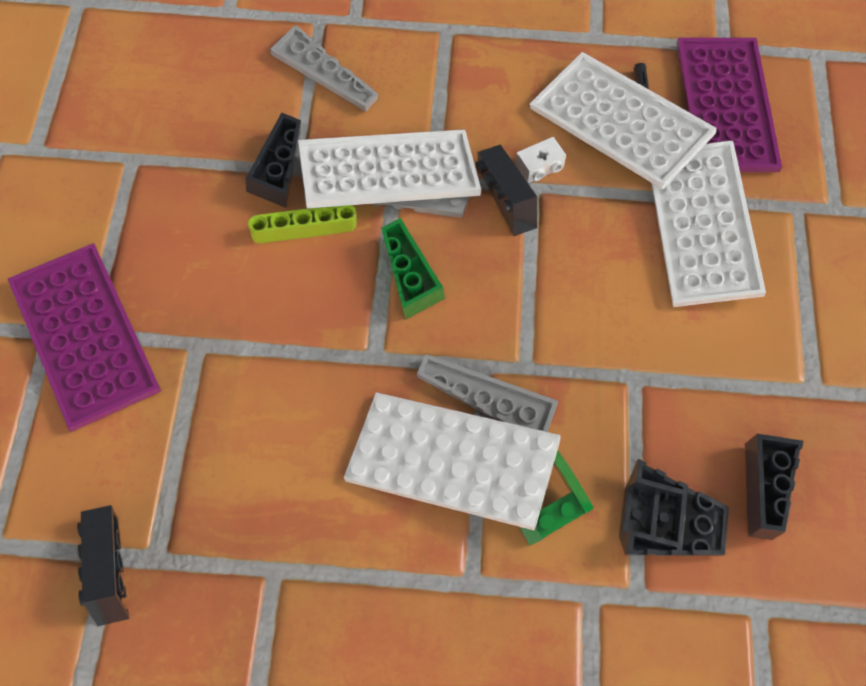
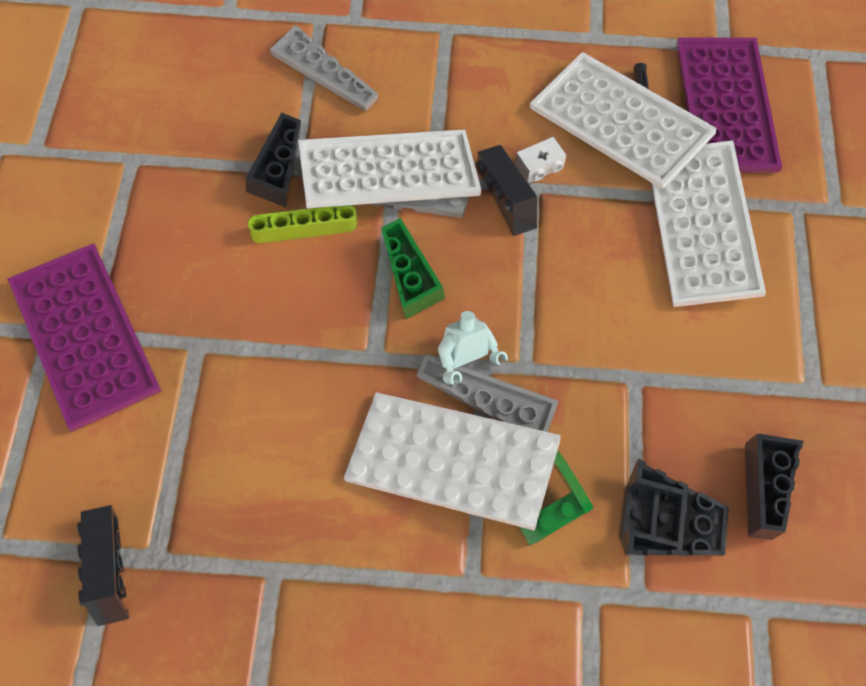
(464, 343): none -> light aqua torso

